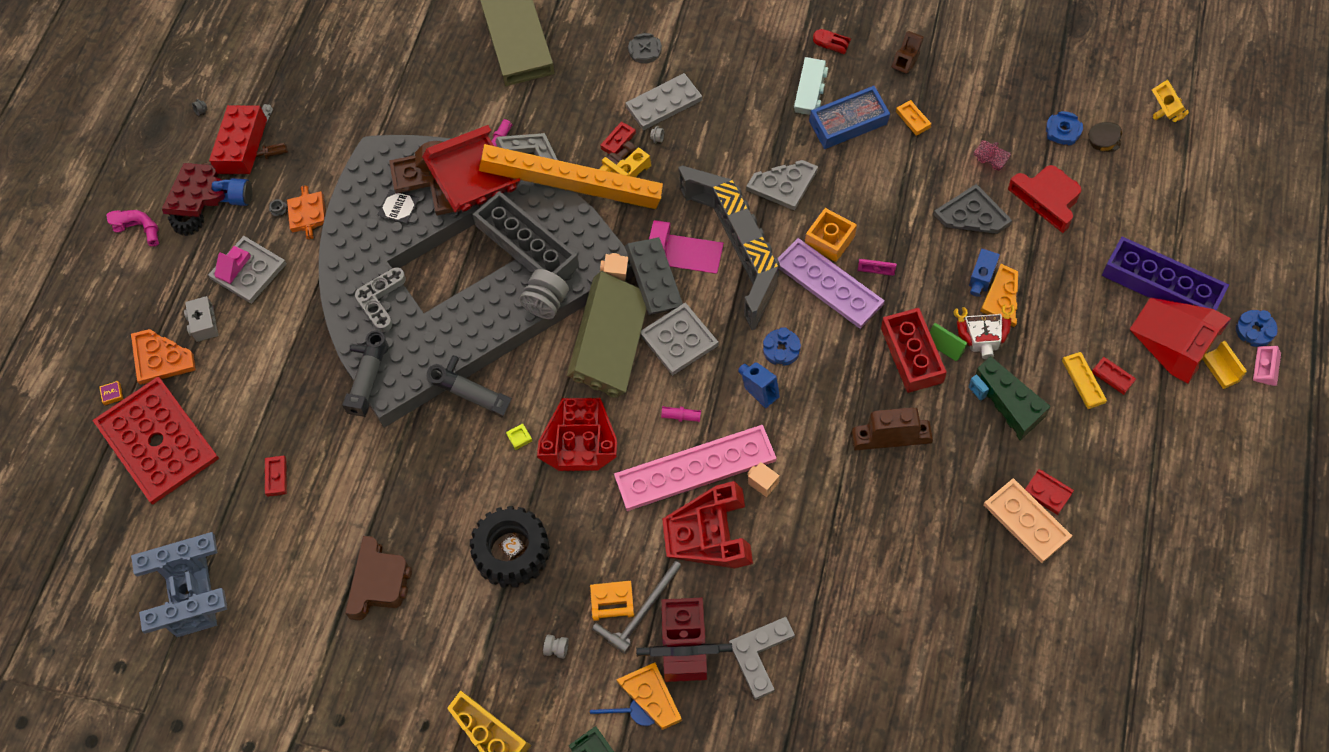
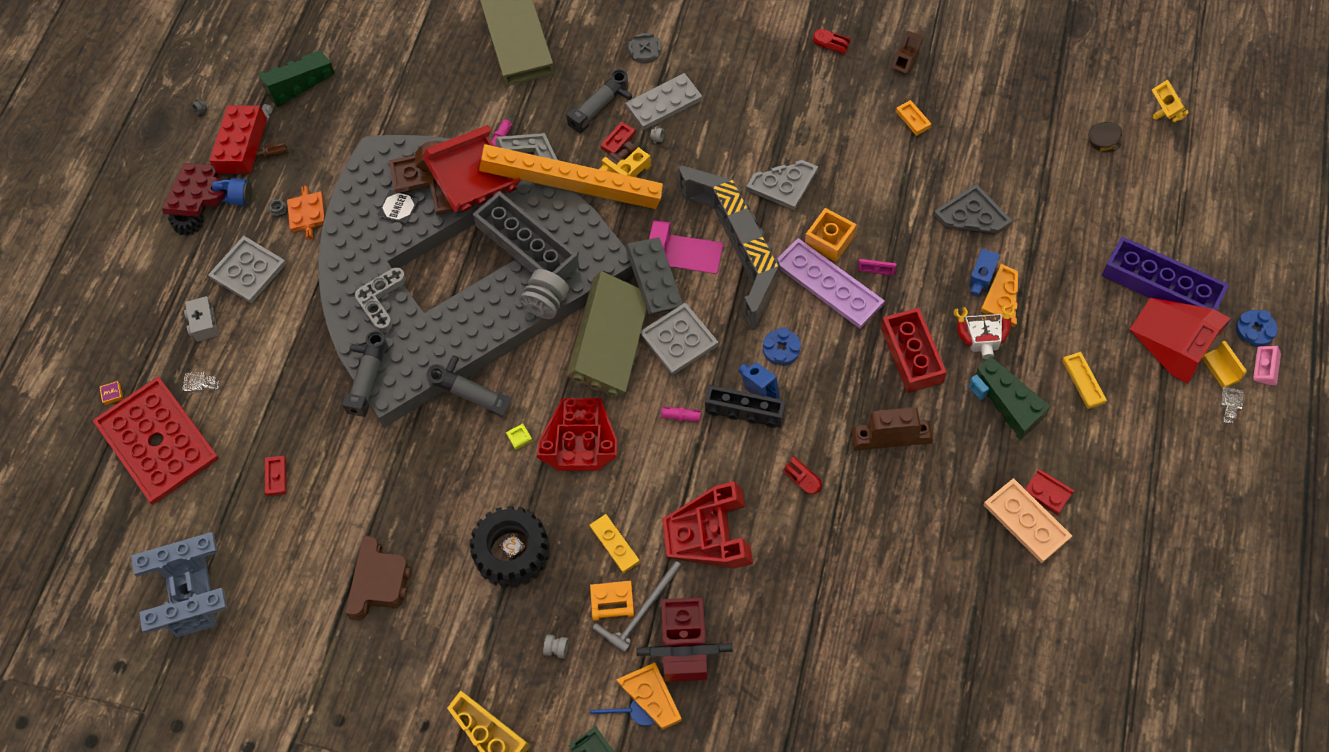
(125, 219): dark pink piece -> none
(159, 357): orange plate -> none
(196, 382): none -> clear plate
(231, 264): dark pink slope -> none
(296, 77): none -> dark green wedge
(614, 543): none -> yellow plate
(615, 265): light nougat brick -> none
(617, 84): none -> piece
(694, 467): bright pink plate -> none
(744, 406): none -> black brick
(747, 649): light grey plate -> none
(763, 479): light nougat brick -> none
(803, 476): none -> red arm
(810, 85): light aqua wedge -> none
(849, 117): brick -> none
(947, 342): bright green slope -> none
(992, 154): clear pink hips -> none
(1048, 194): red brick -> none
(1061, 136): blue plate -> none
(1113, 375): red plate -> none
(1231, 400): none -> clear plate

